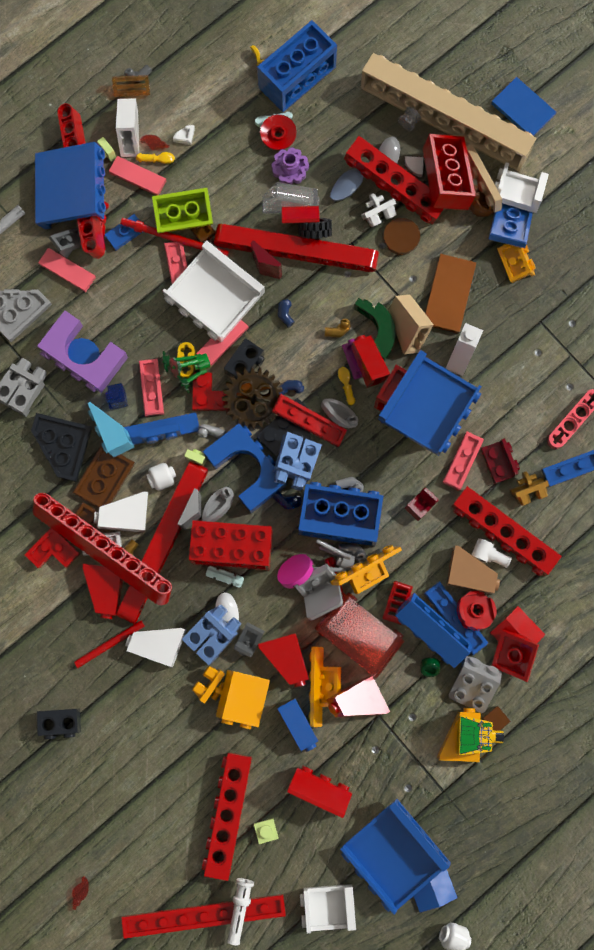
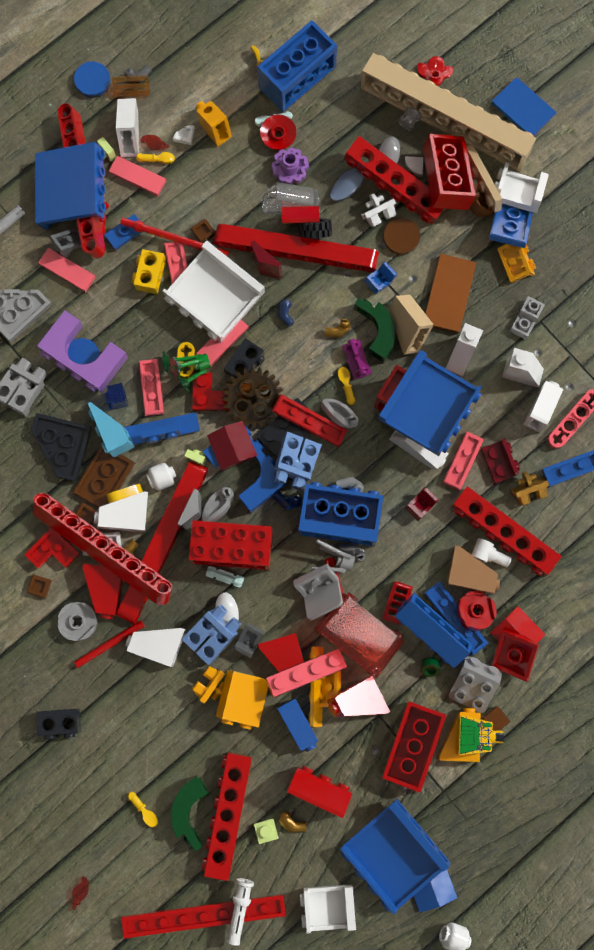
(39, 586): none -> reddish brown tile
(77, 633): none -> light grey plate
(92, 79): none -> blue tile
(124, 493): none -> yellow beam
(148, 816): none -> yellow piece
(153, 272): none -> yellow brick
(181, 809): none -> dark green arch
(182, 210): lime slope -> none
(210, 117): none -> light orange torso
(210, 430): light grey arm -> none
(232, 445): none -> dark red slope
(289, 824): none -> pearl gold arm
(292, 385): dark blue arm -> none
(295, 571): dark pink tile -> none
(306, 673): none -> coral plate
(368, 573): light orange bracket -> none
(369, 361): red slope -> none
(380, 278): none -> blue bracket
(414, 746): none -> red brick
(417, 451): none -> white slope
(435, 70): none -> red plate
(523, 368): none -> white slope
(527, 318): none -> light grey slope
(543, 406): none -> white slope

